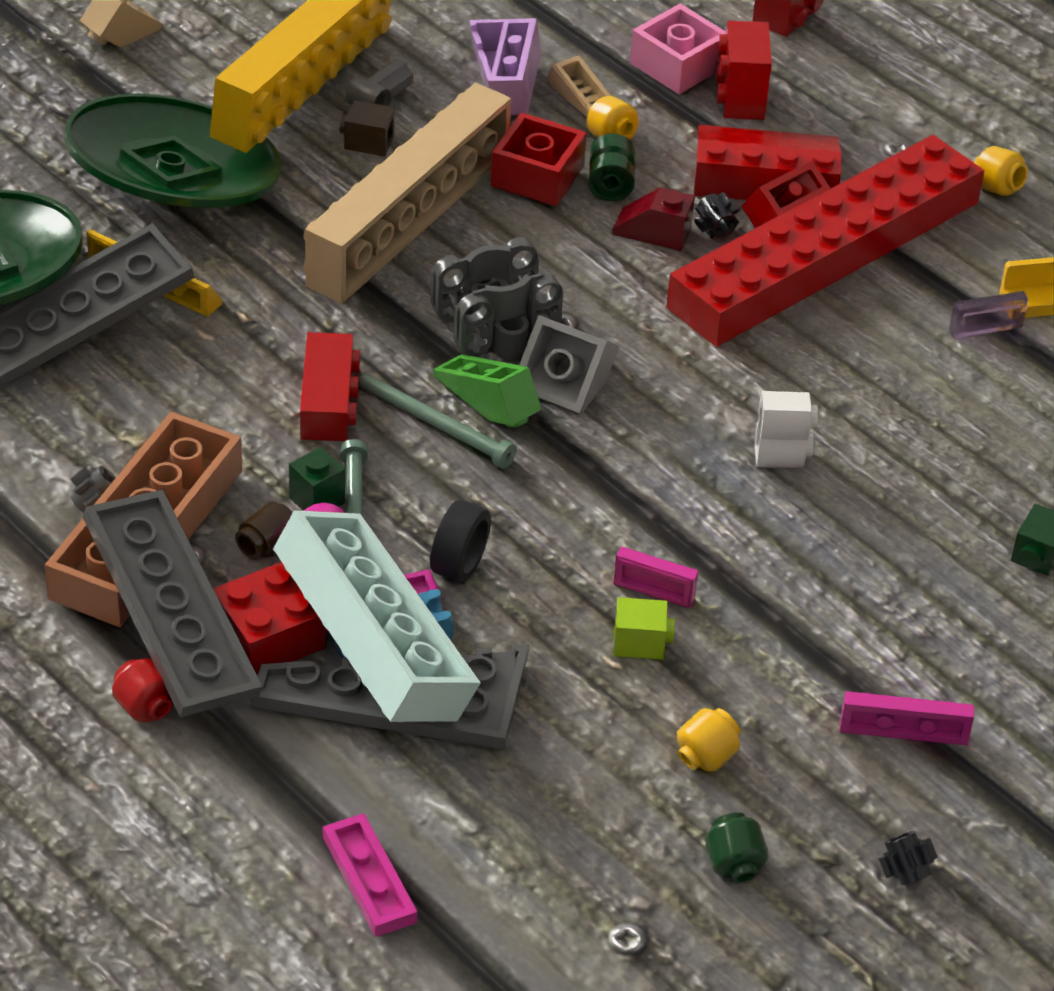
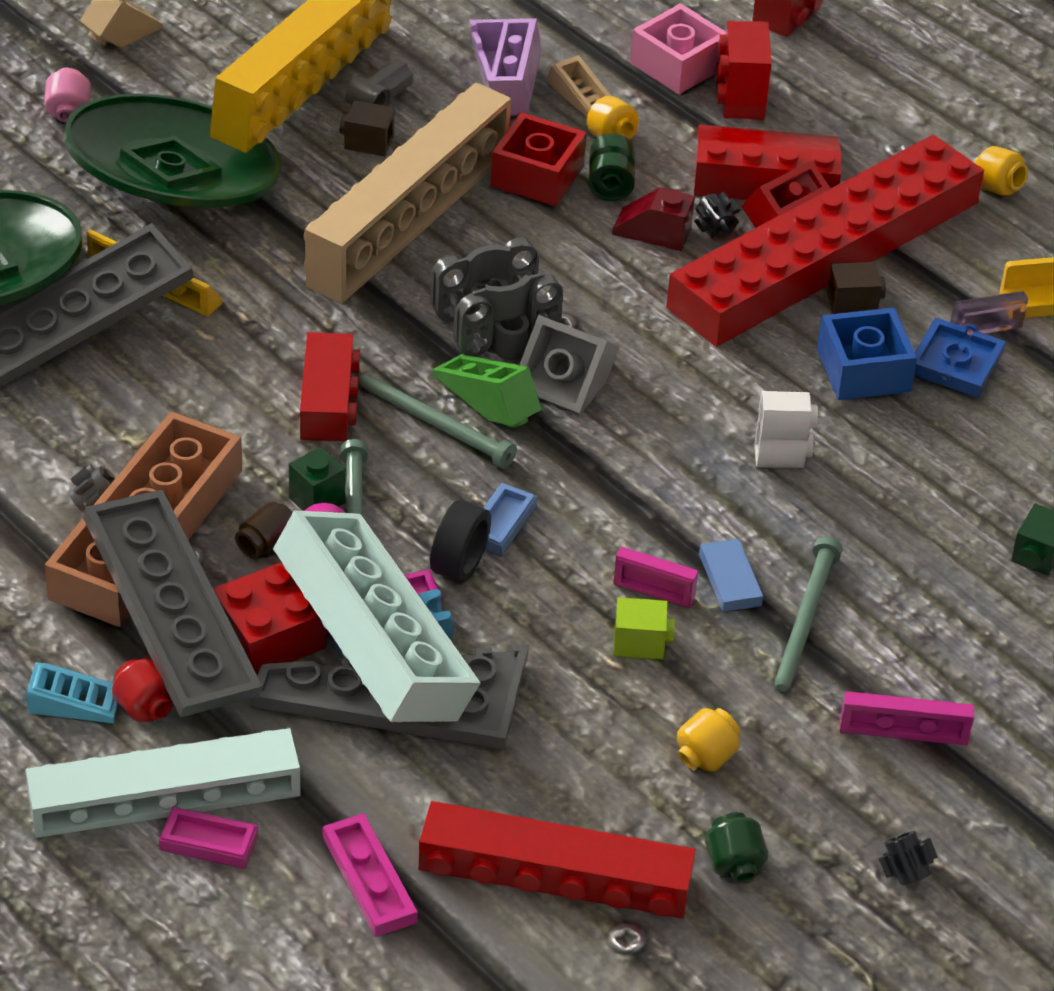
(46, 695): none -> medium azure slope
(66, 92): none -> bright pink head
(153, 781): none -> light aqua brick
(208, 837): none -> dark pink tile
(508, 512): none -> medium blue tile
(556, 859): none -> red brick
(730, 575): none -> medium blue tile
(826, 551): none -> sand green bar
(855, 287): none -> dark brown brick
(866, 353): none -> blue brick
(956, 358): none -> blue plate

